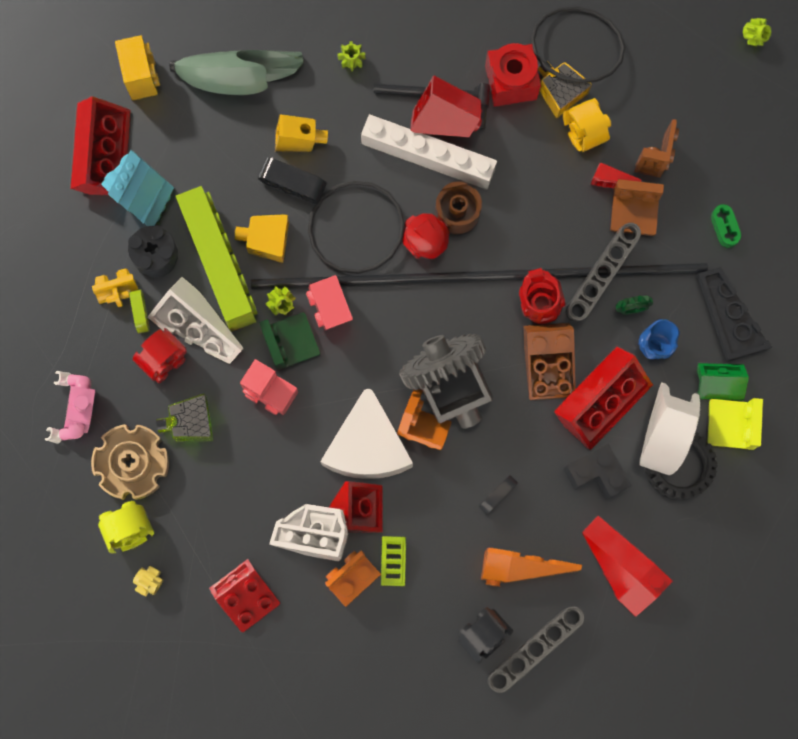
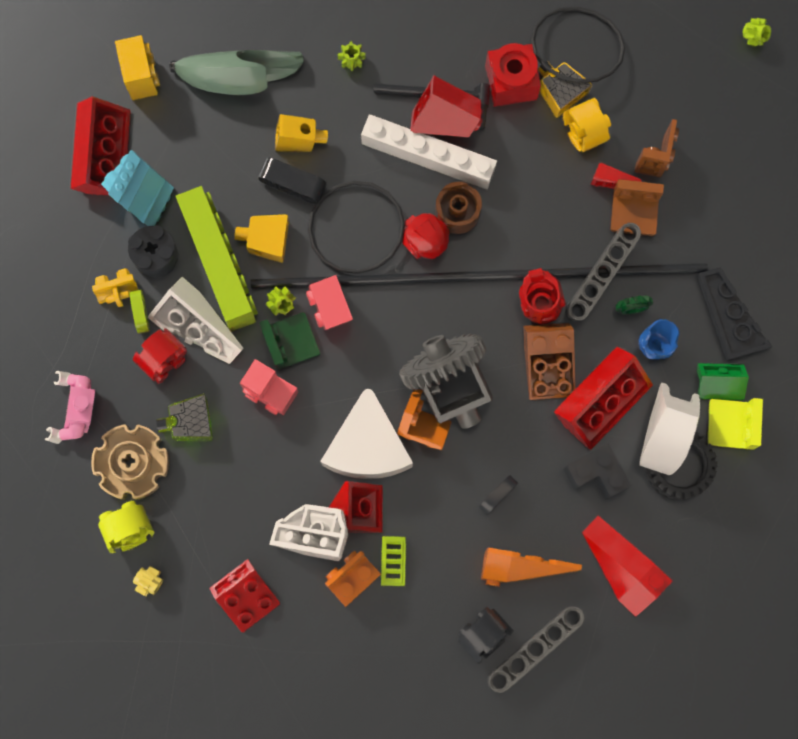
(730, 223): green beam -> none

